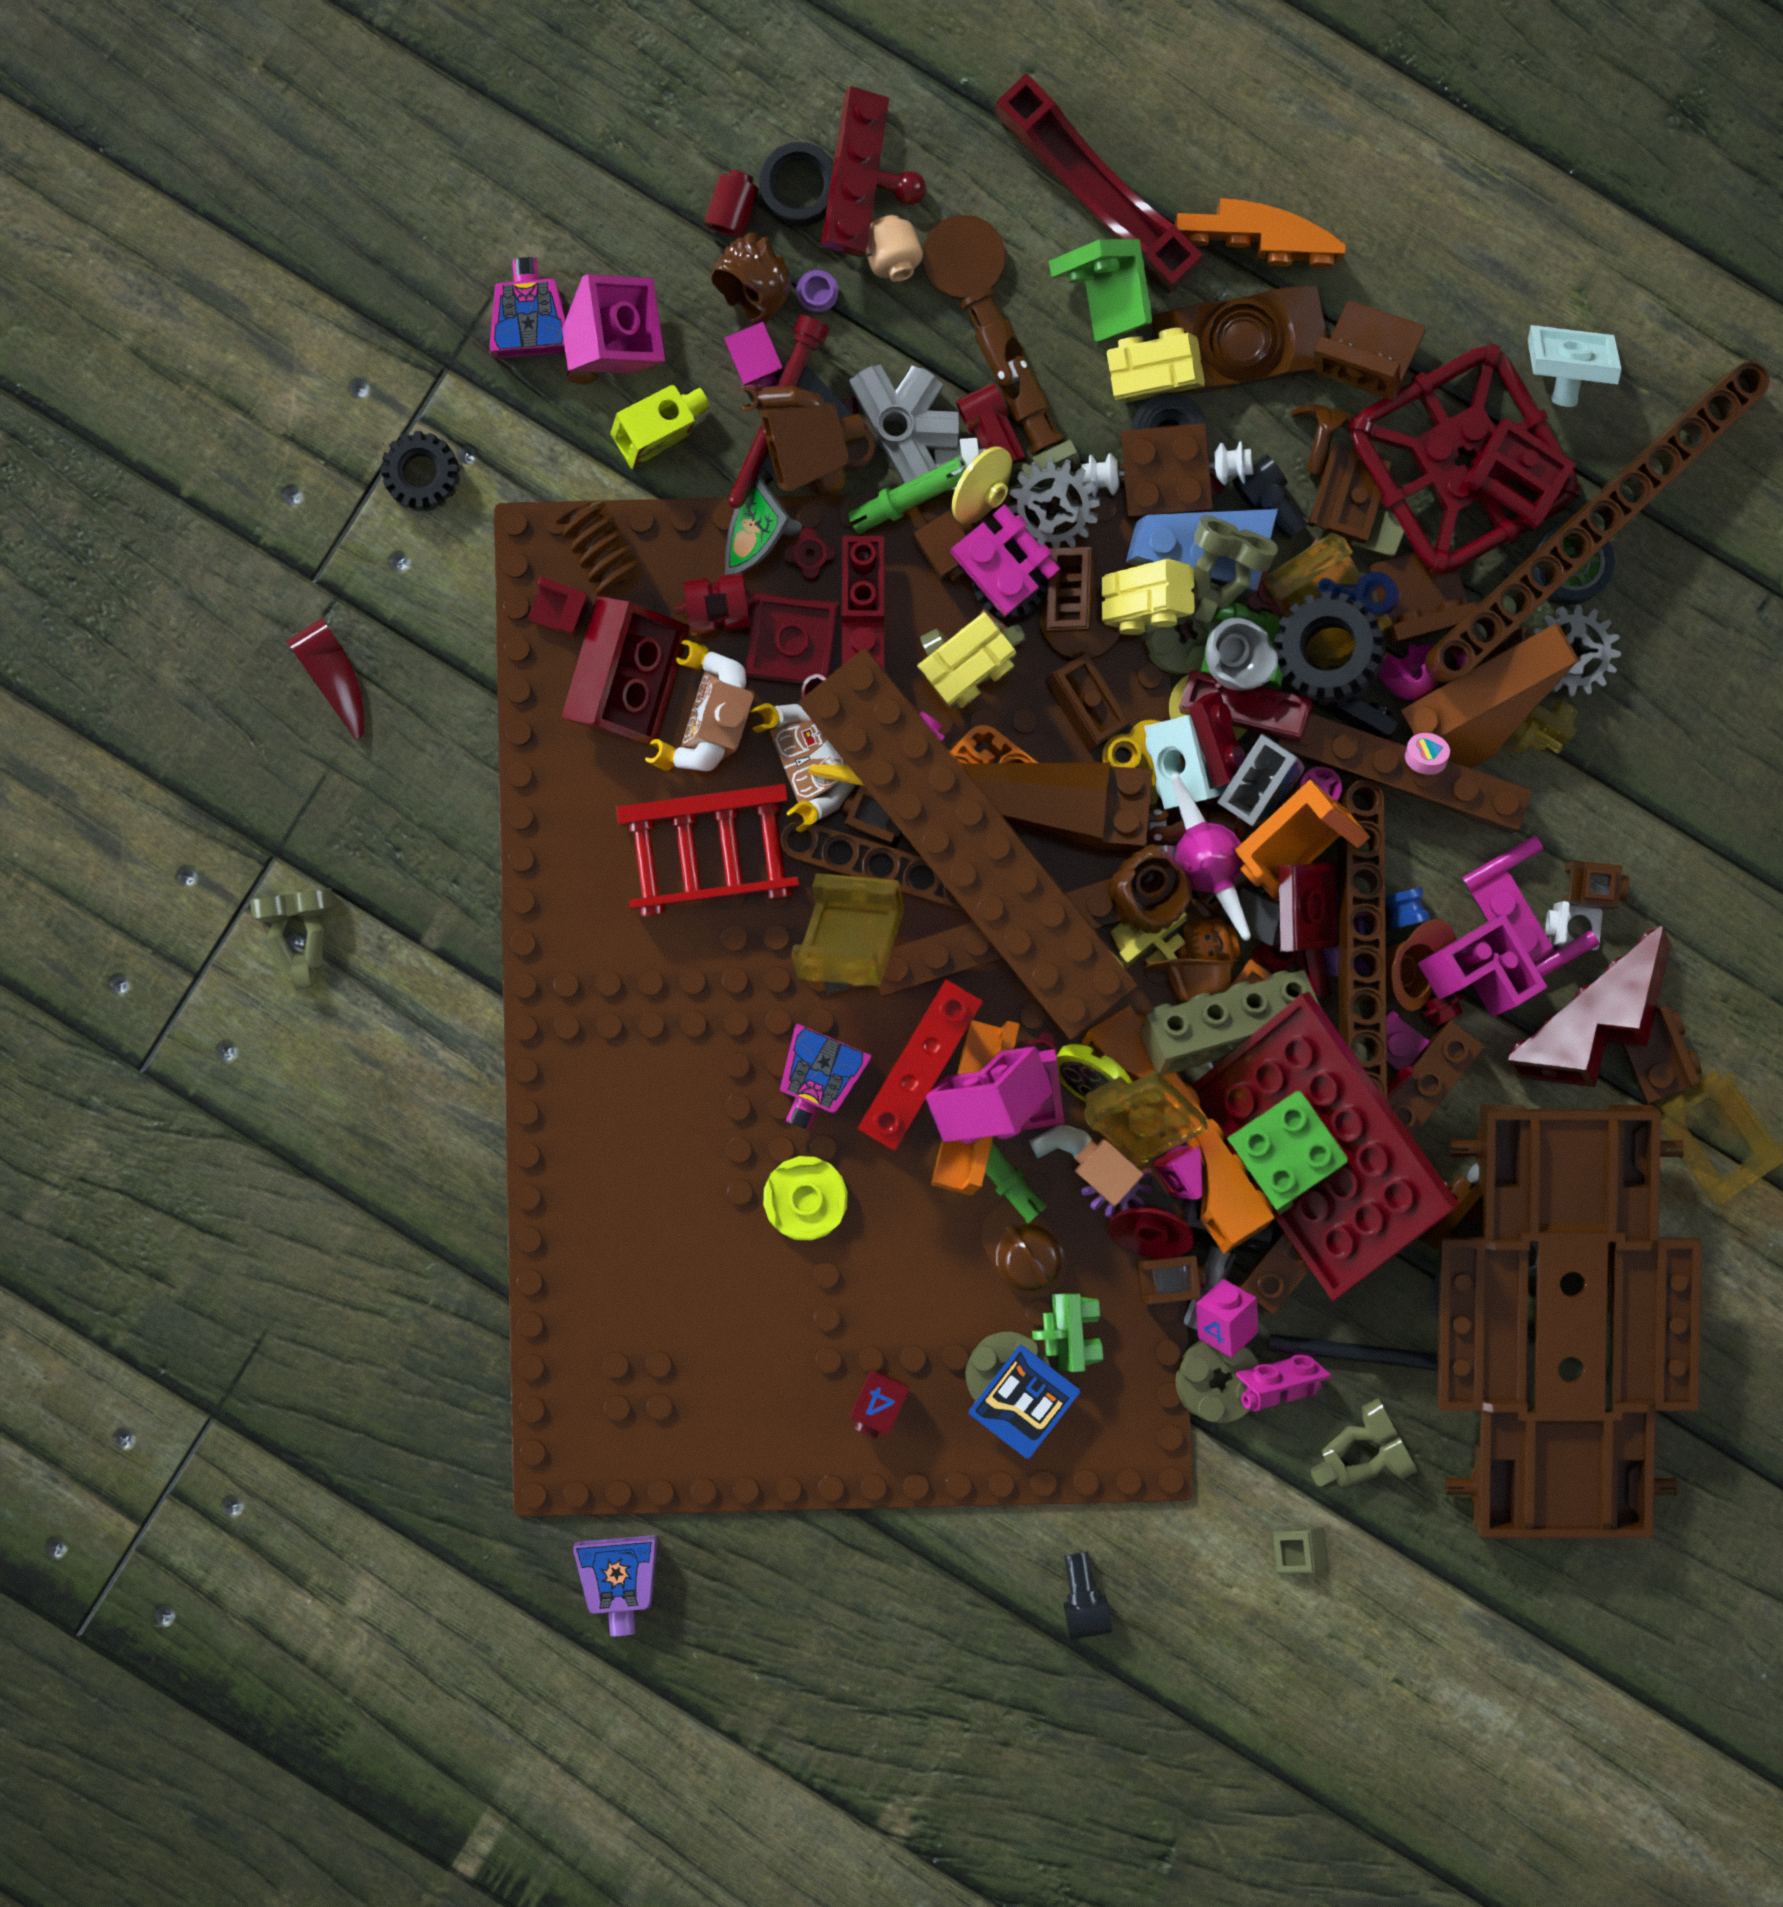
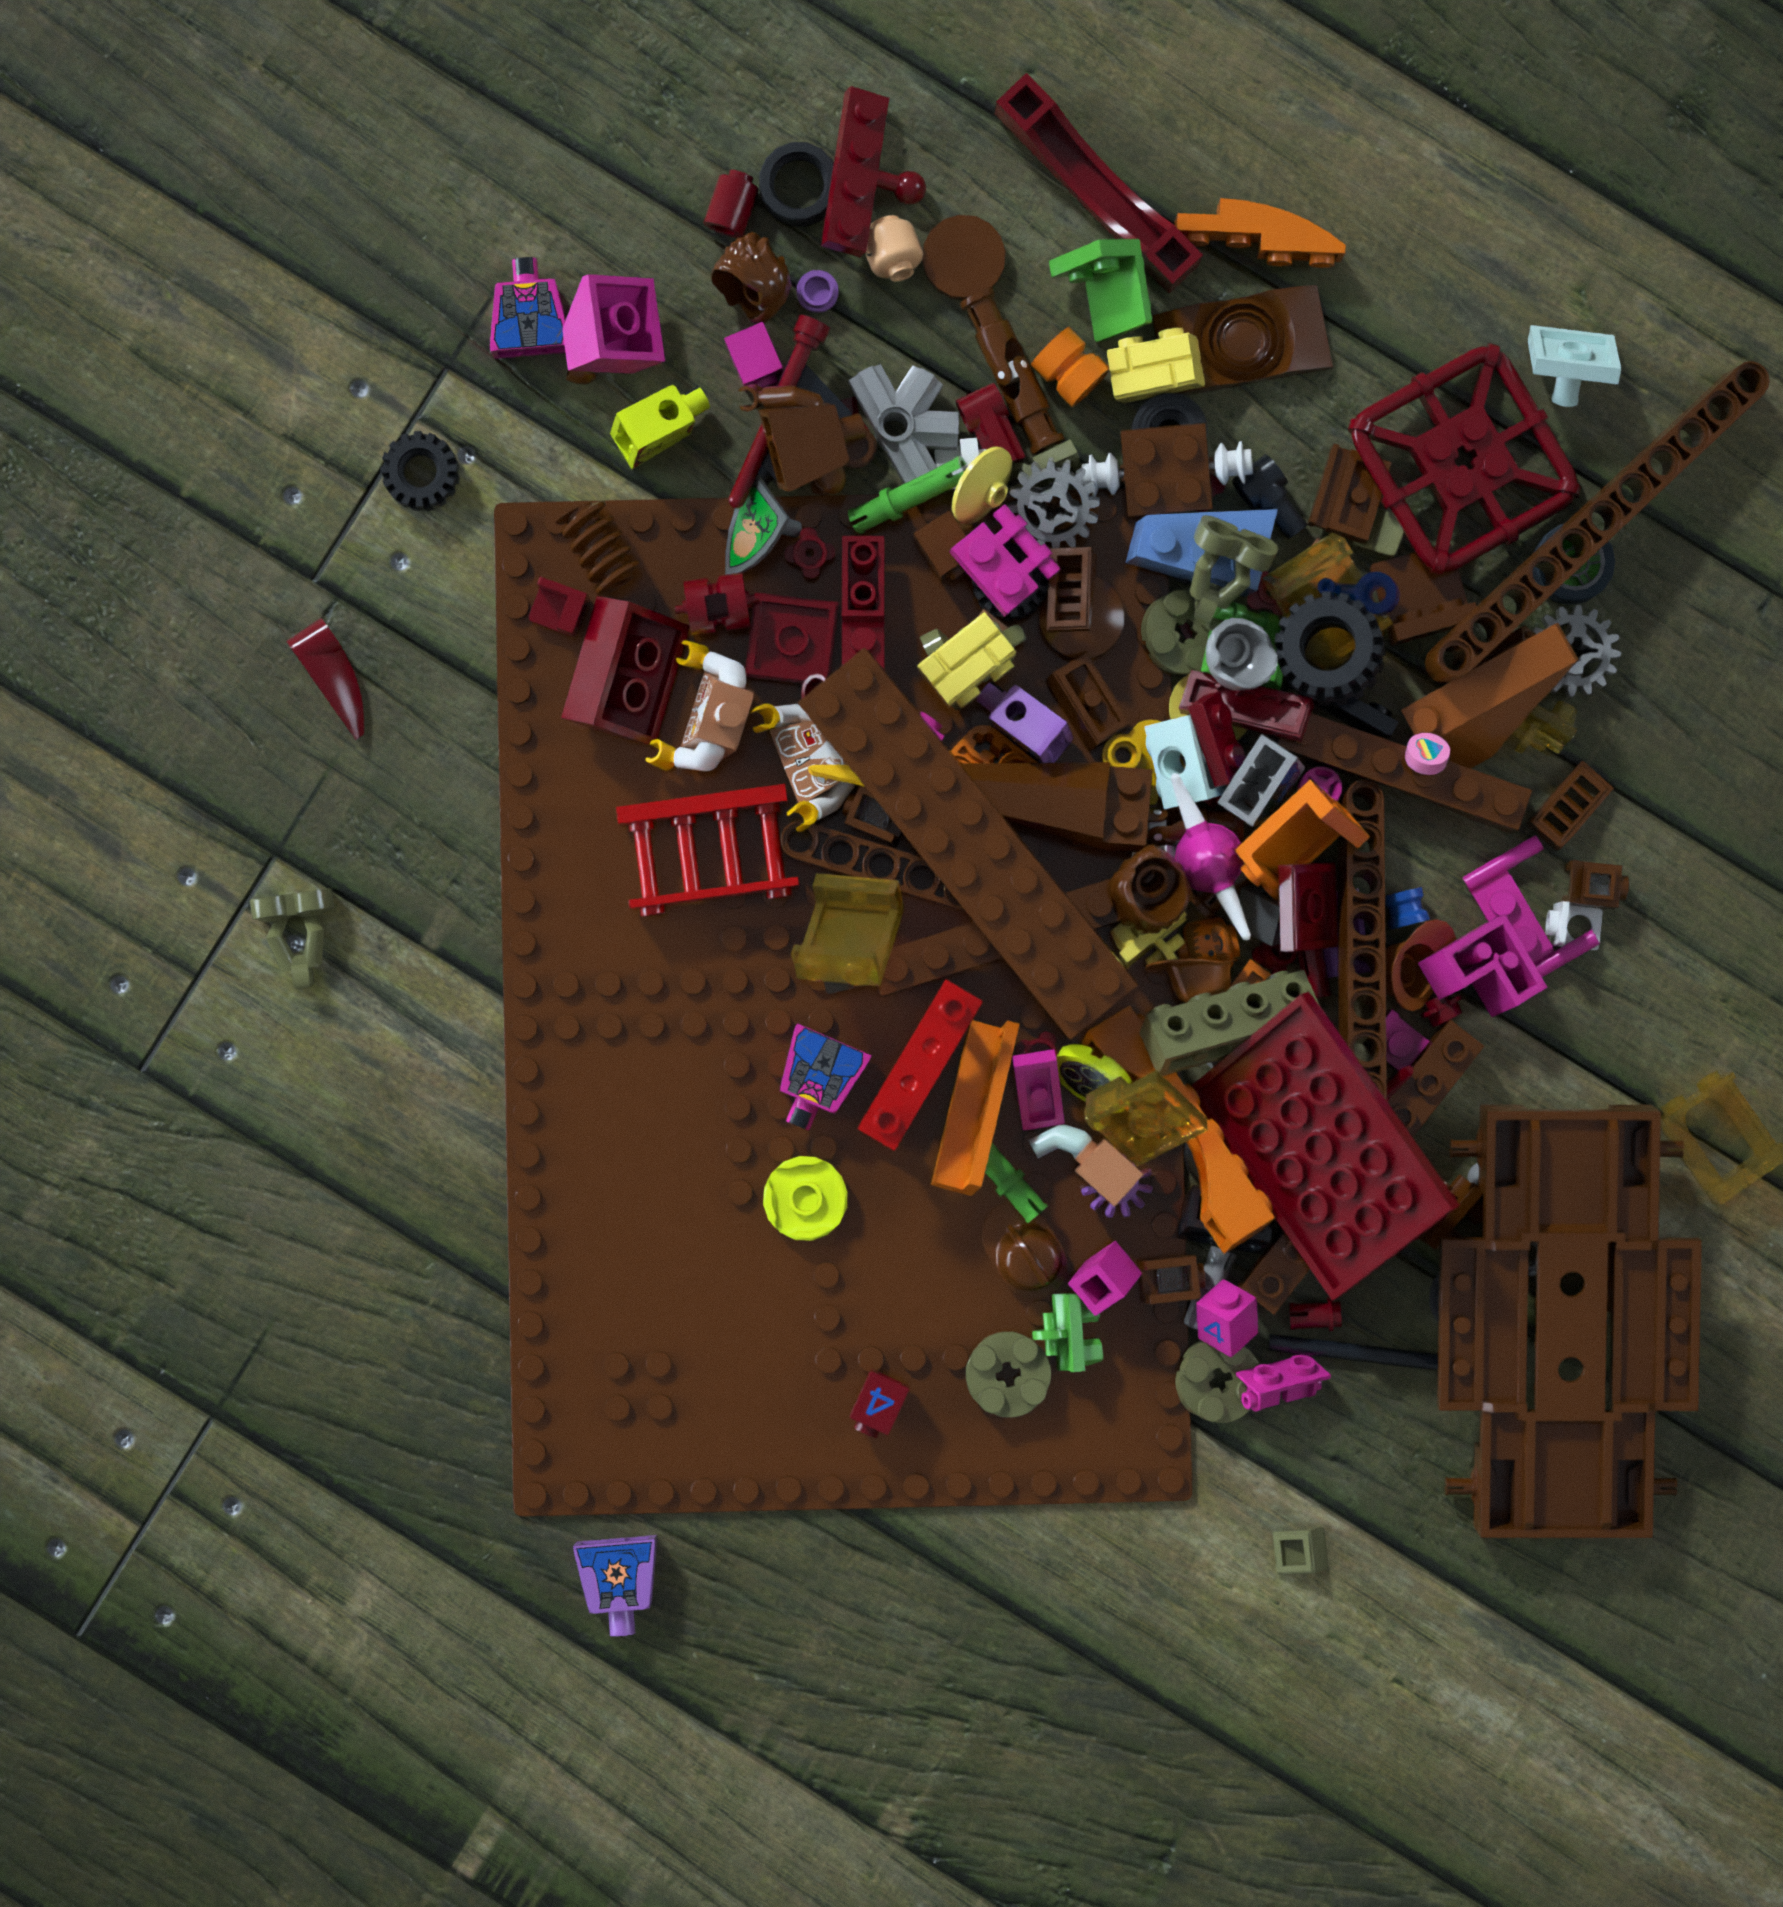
(991, 1100): dark pink brick -> none
(1024, 1401): sticker -> none
(1038, 733): none -> medium lavender torso
(1067, 364): none -> orange wheel
(1085, 1606): black pin -> none
(1105, 1278): none -> dark pink brick
(1148, 596): light yellow brick -> none
(1151, 1232): dark red dish -> none
(1181, 1172): dark pink slope -> none
(1288, 1150): bright green bracket -> none
(1317, 1315): none -> dark red pin
(1329, 421): reddish brown plant -> none
(1369, 350): reddish brown bracket -> none
(1377, 1429): olive piece -> none
(1408, 675): dark pink hair -> none
(1526, 461): dark red plate -> none
(1546, 830): none -> reddish brown slope
(1611, 1009): slope -> none
(1665, 1062): reddish brown bracket -> none

